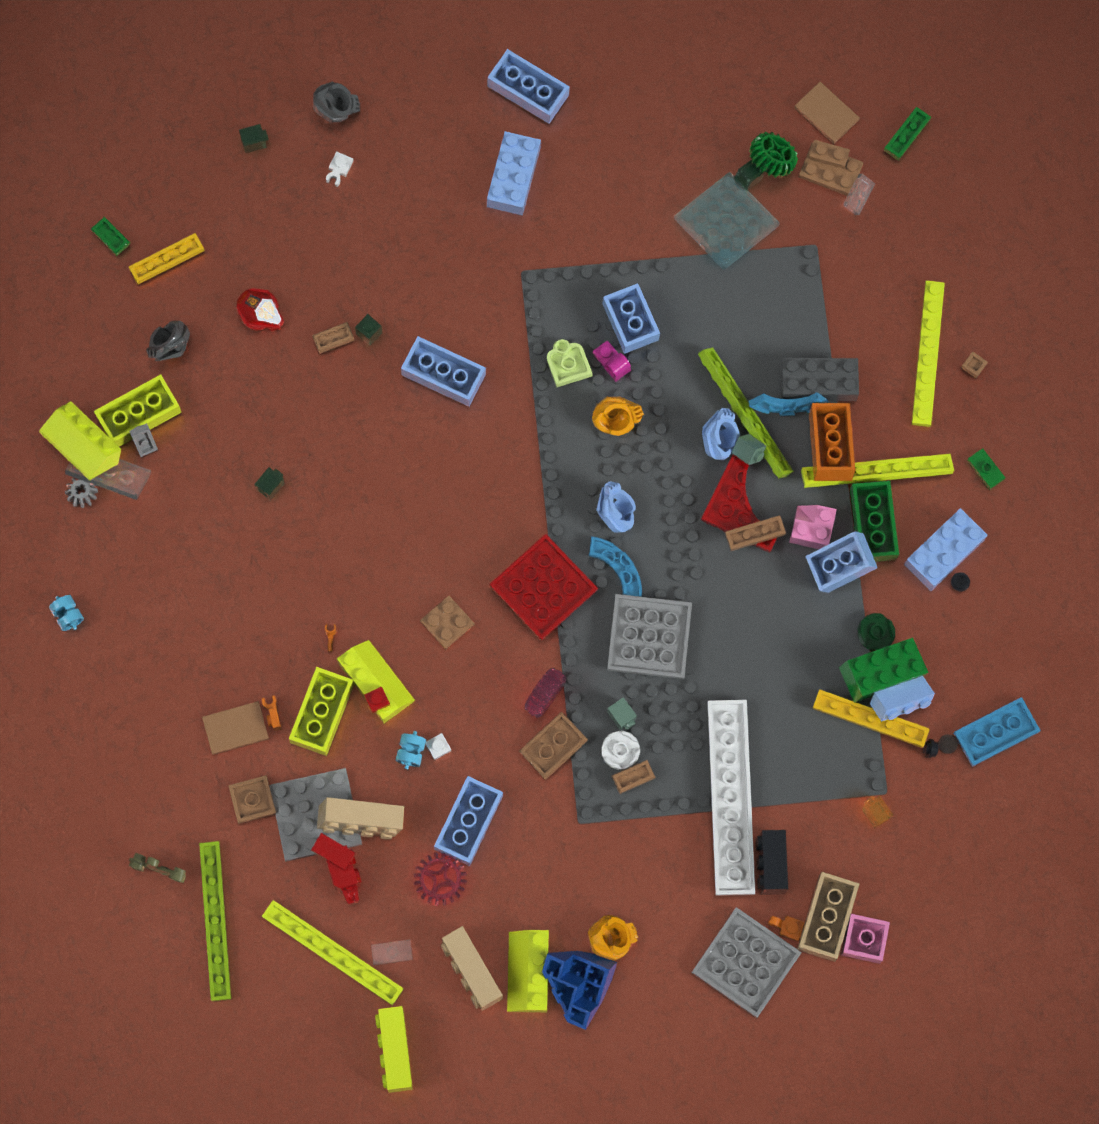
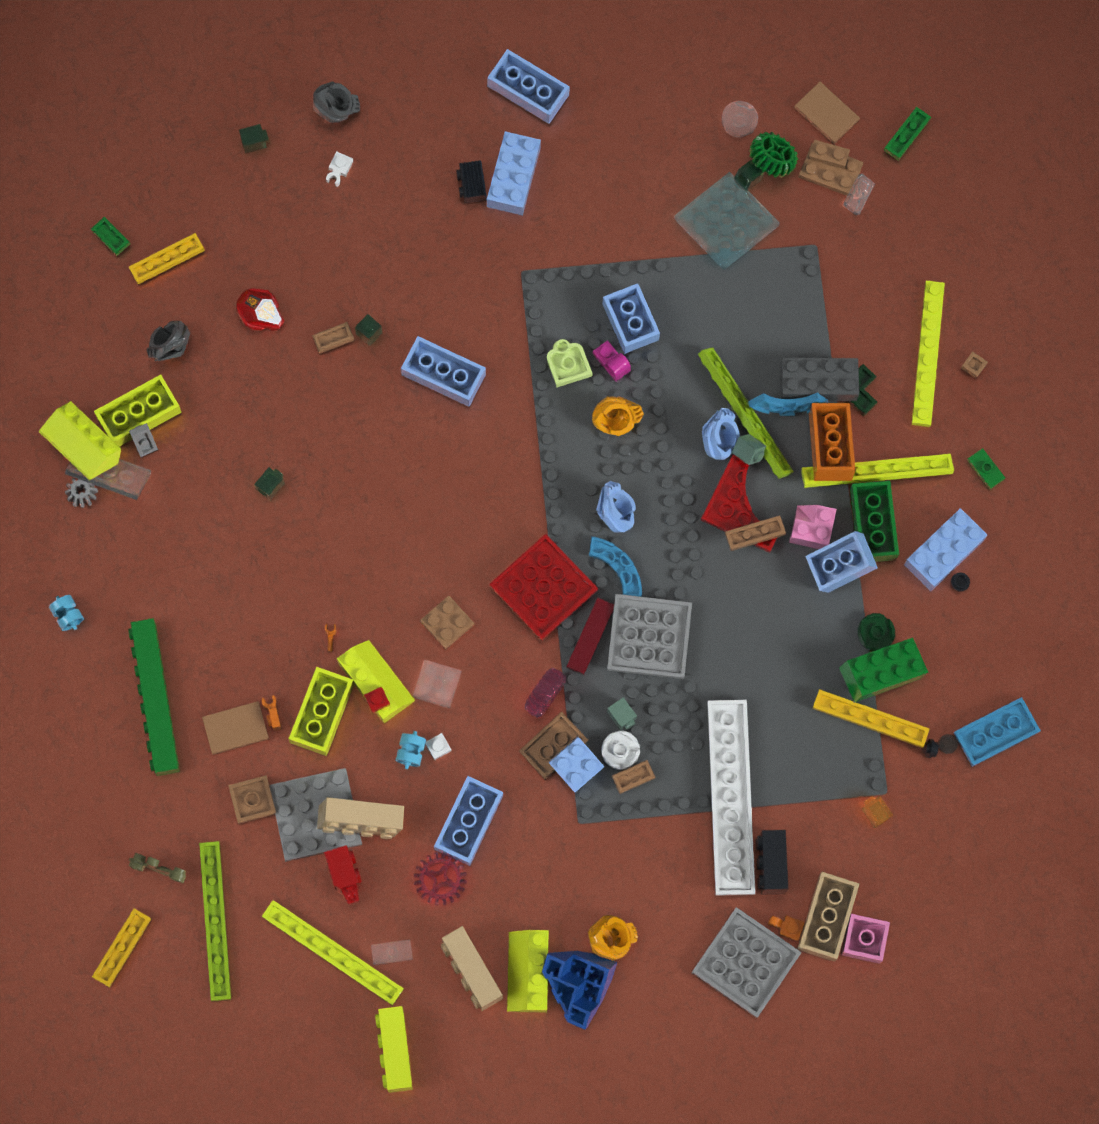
(121, 947): none -> yellow plate
(155, 697): none -> green brick
(333, 851): red tile -> none
(437, 683): none -> clear plate
(472, 182): none -> black brick
(576, 764): none -> light blue brick
(590, 636): none -> dark red tile
(739, 119): none -> clear tile
(865, 401): none -> dark green tile
(902, 698): light blue brick -> none

